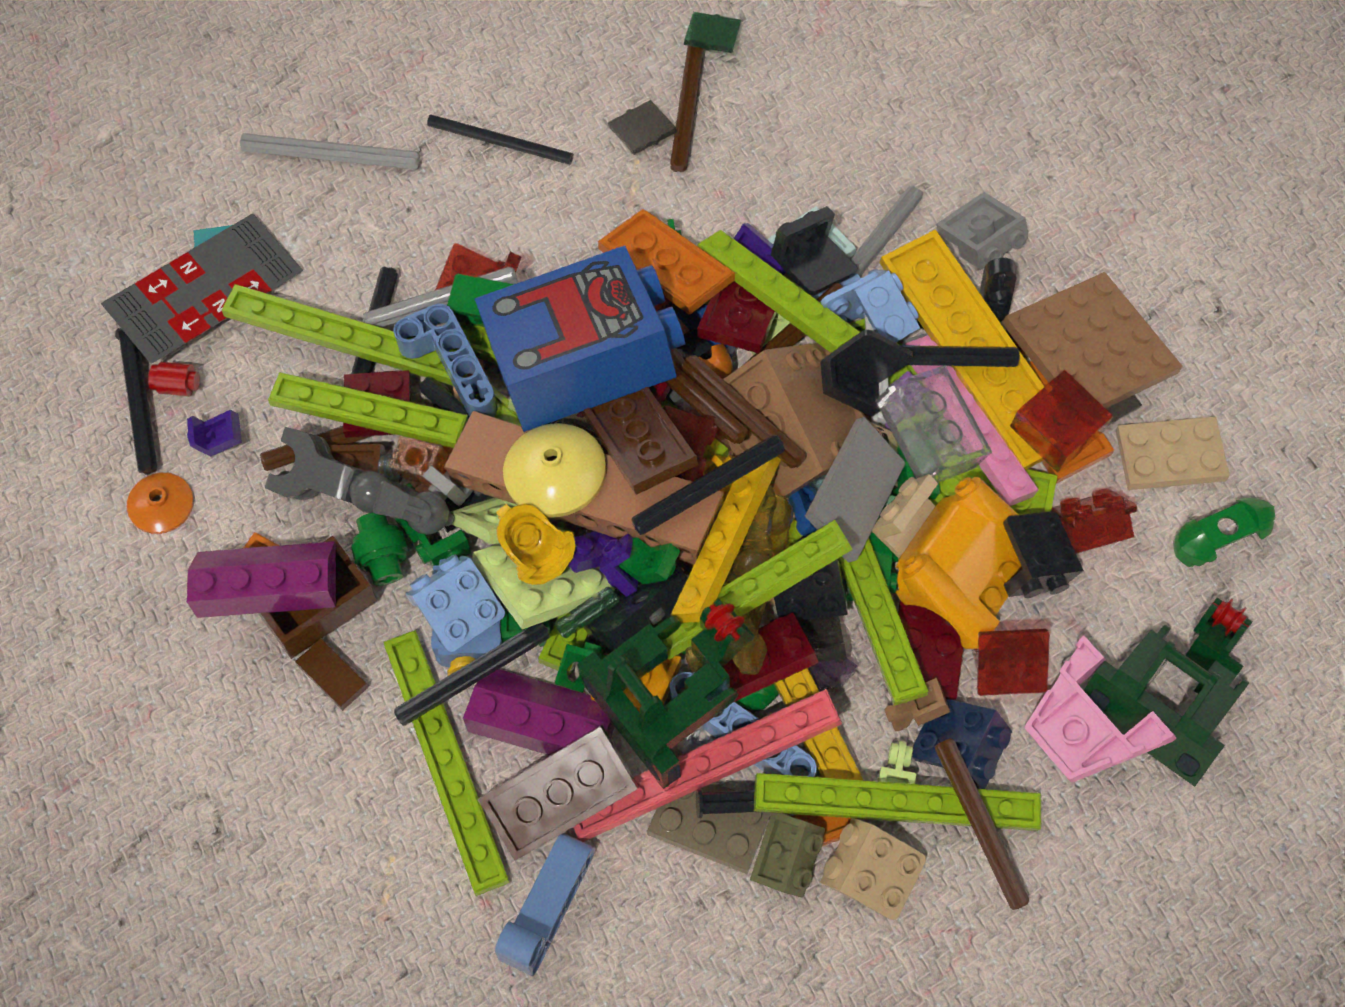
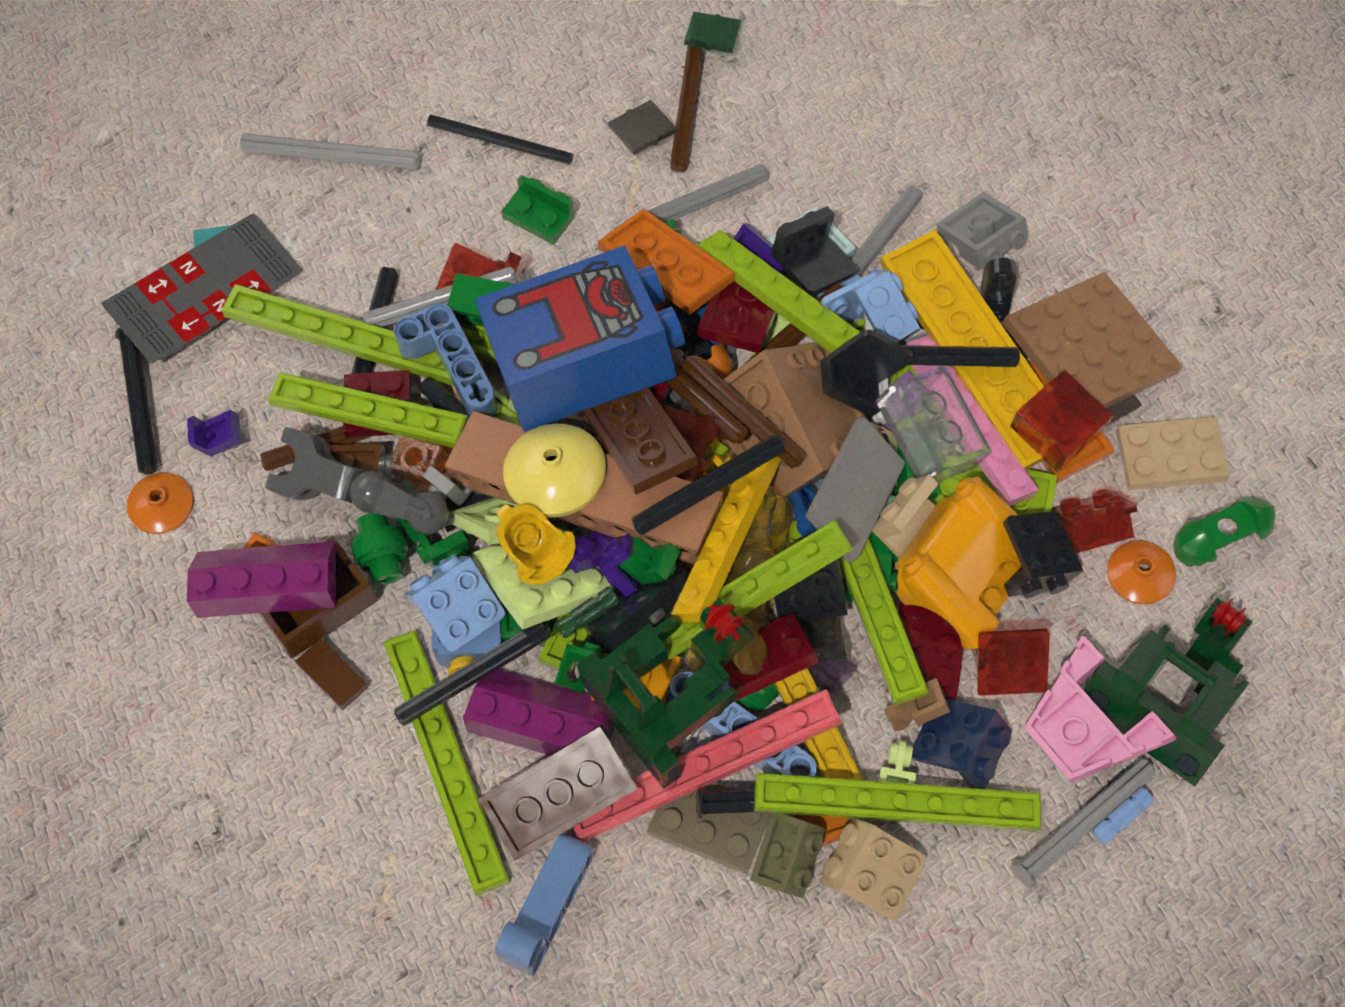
(173, 378): red brick -> none
(539, 210): none -> green bracket
(710, 193): none -> light grey axle
(982, 824): reddish brown axle -> none
(1083, 822): none -> light grey axle
(1123, 815): none -> light blue axle
(1139, 585): none -> orange dish

